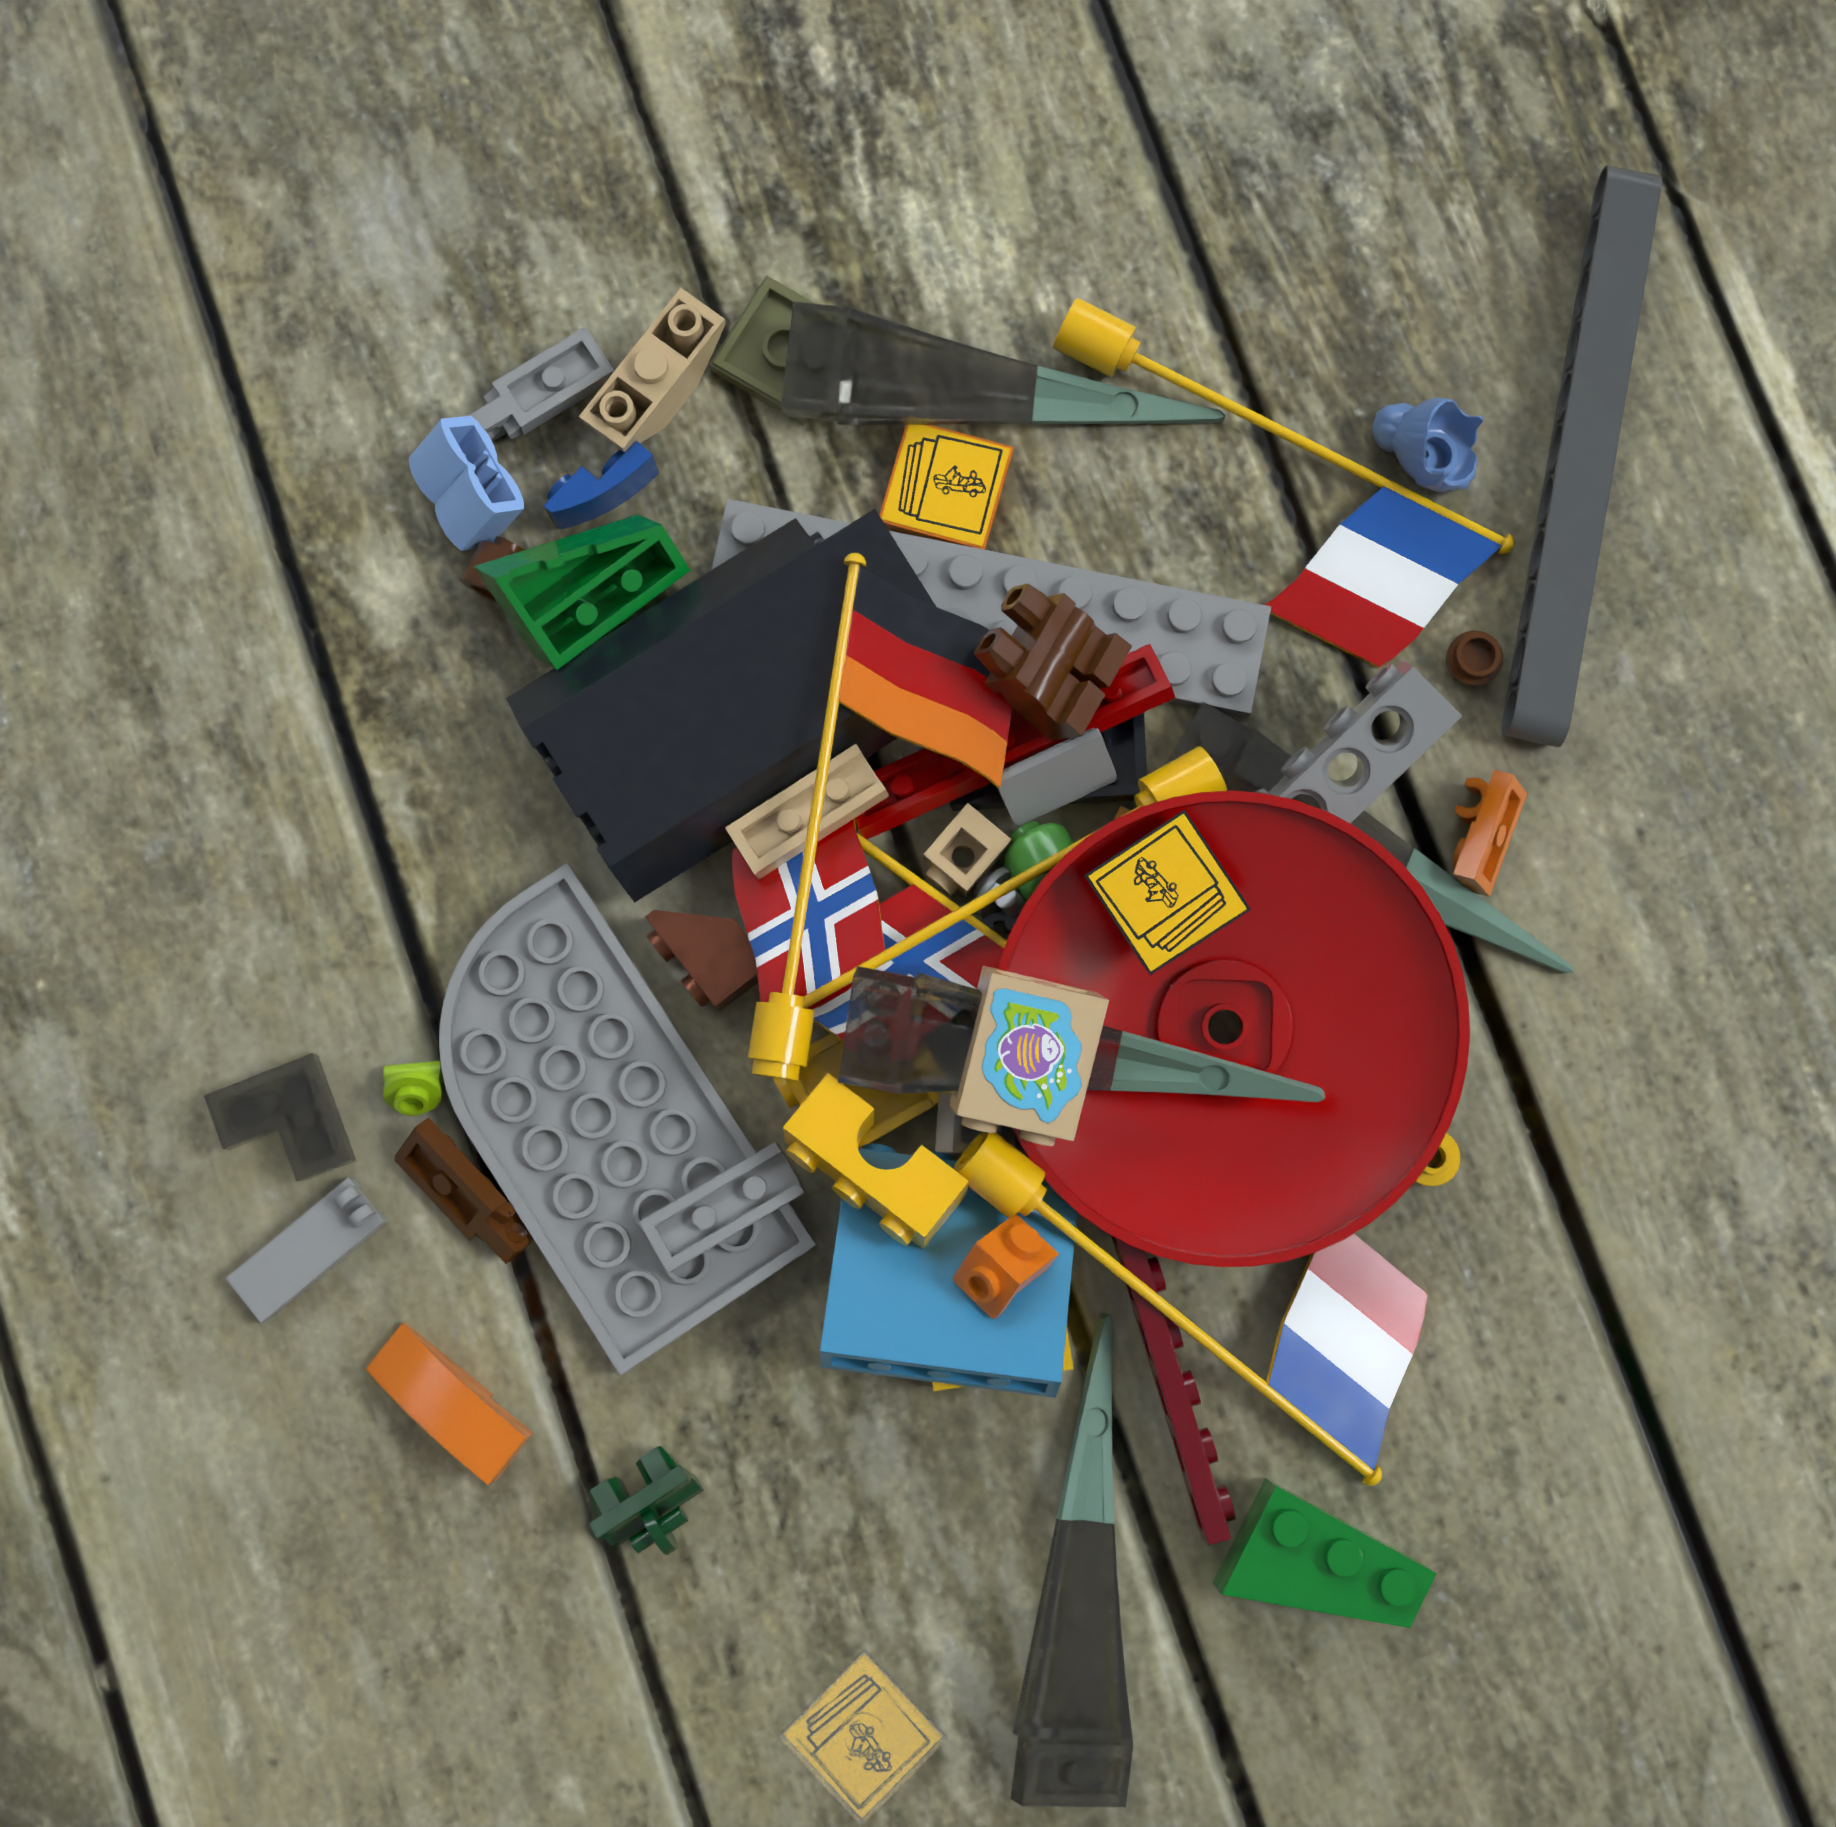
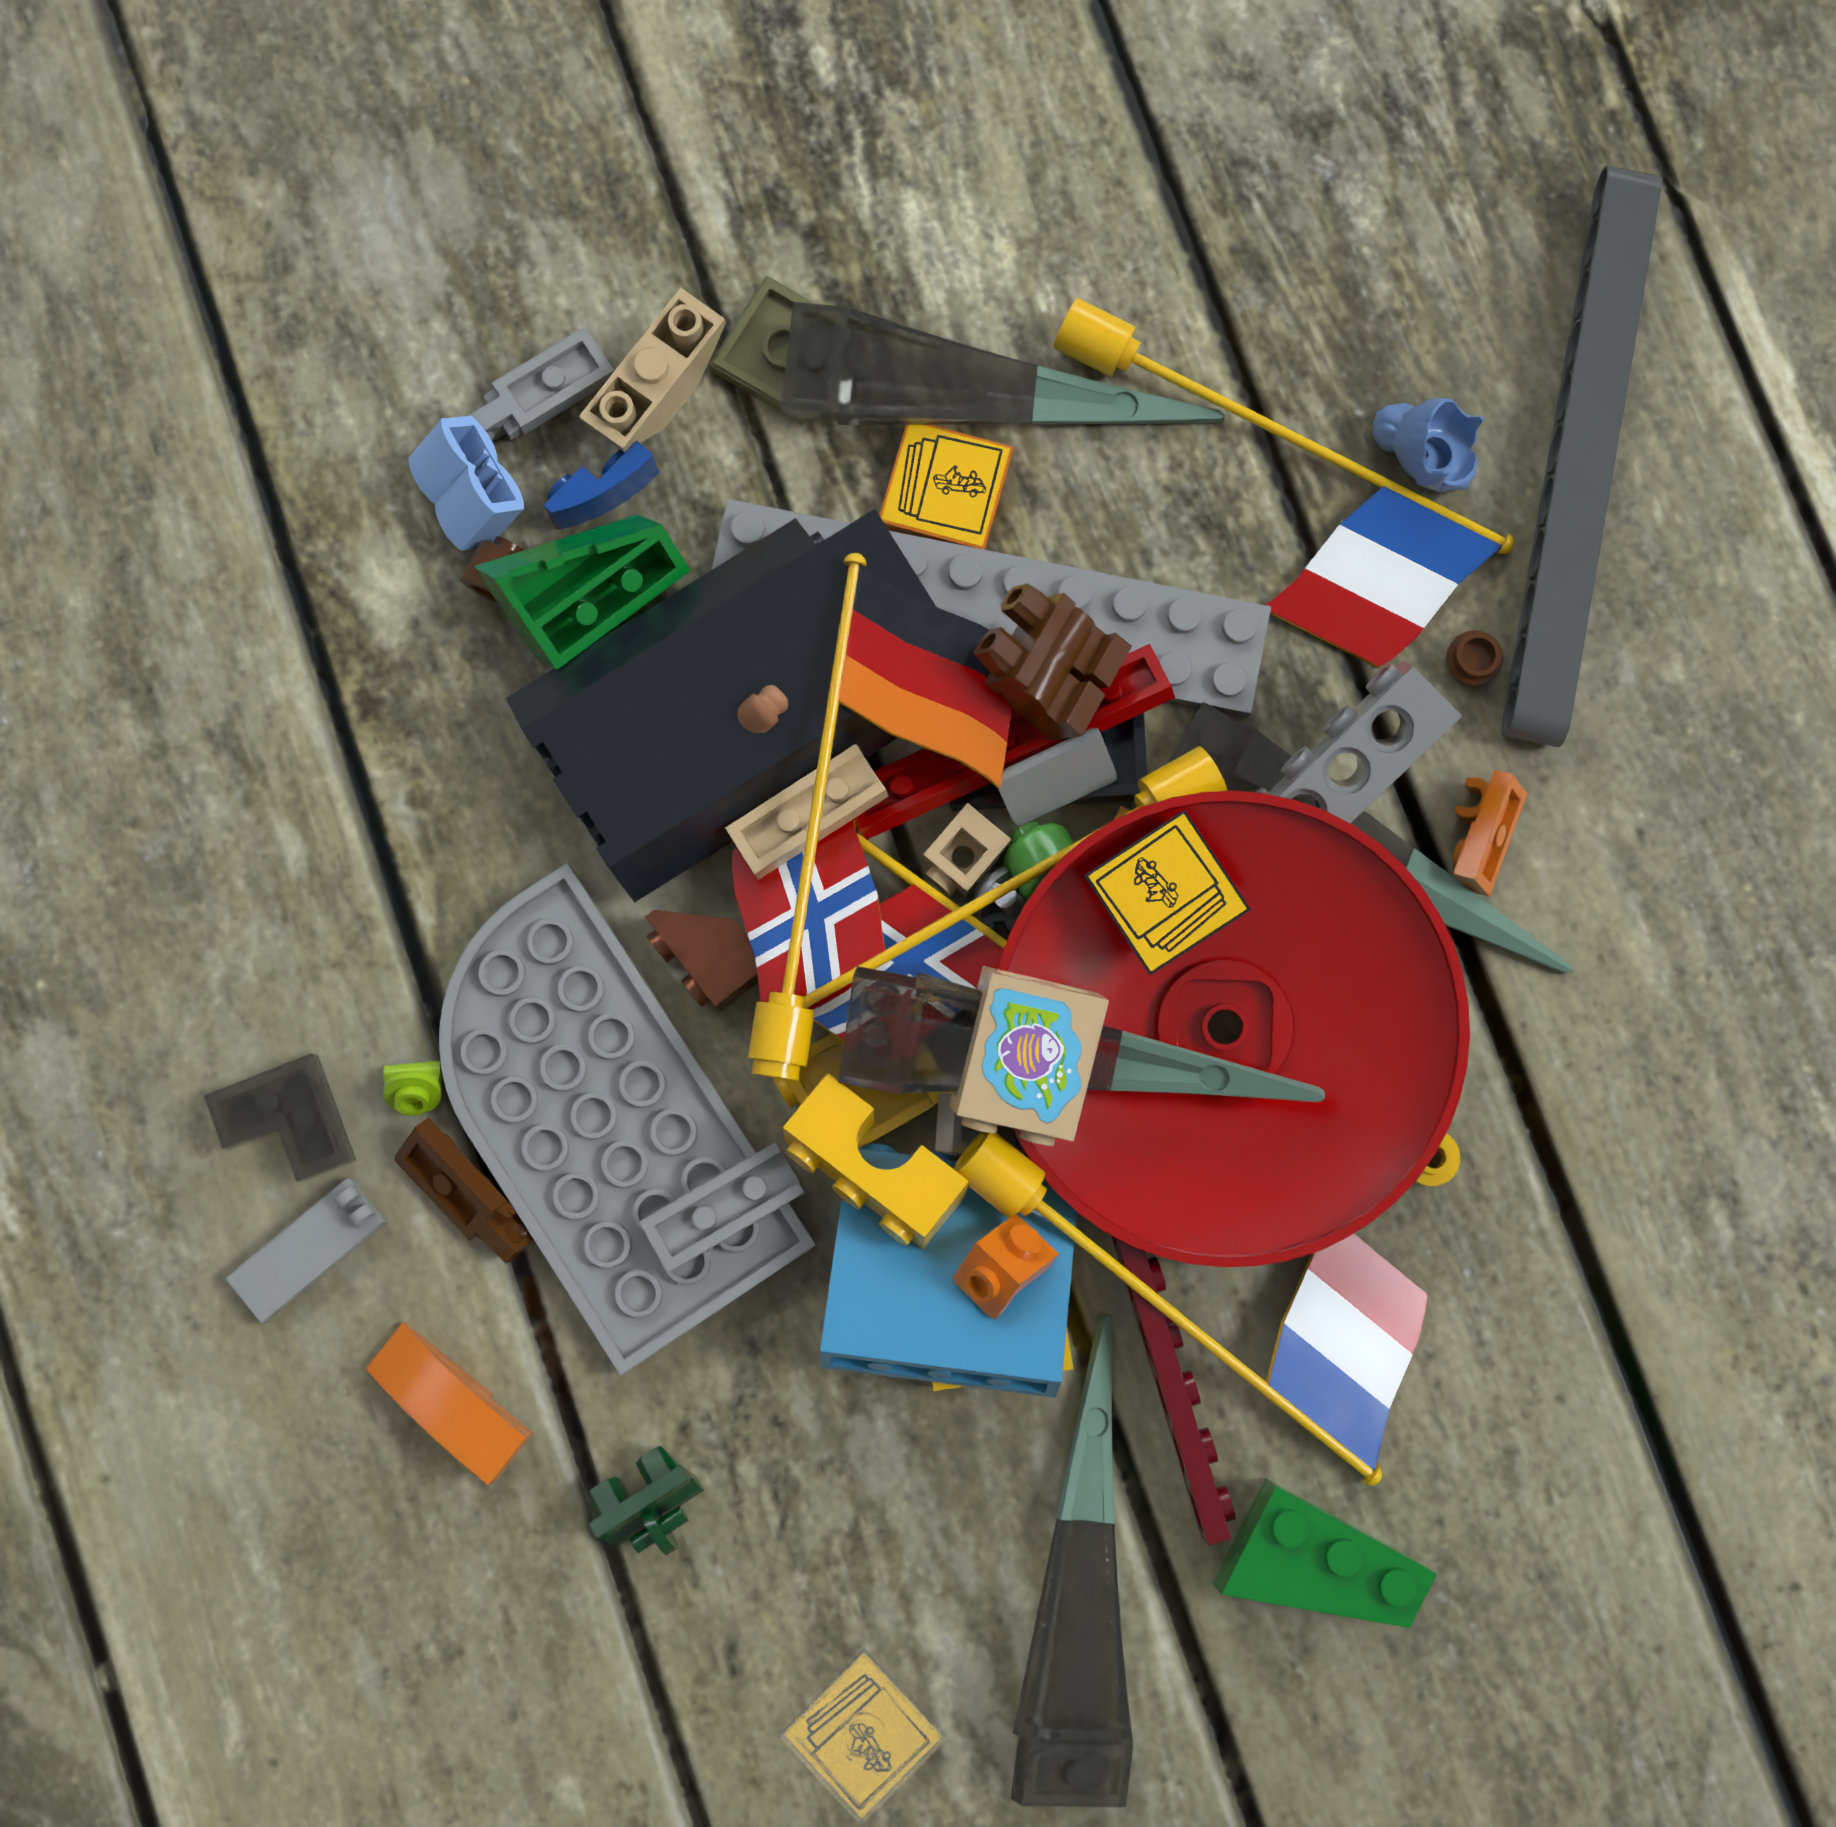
(761, 711): none -> nougat arm

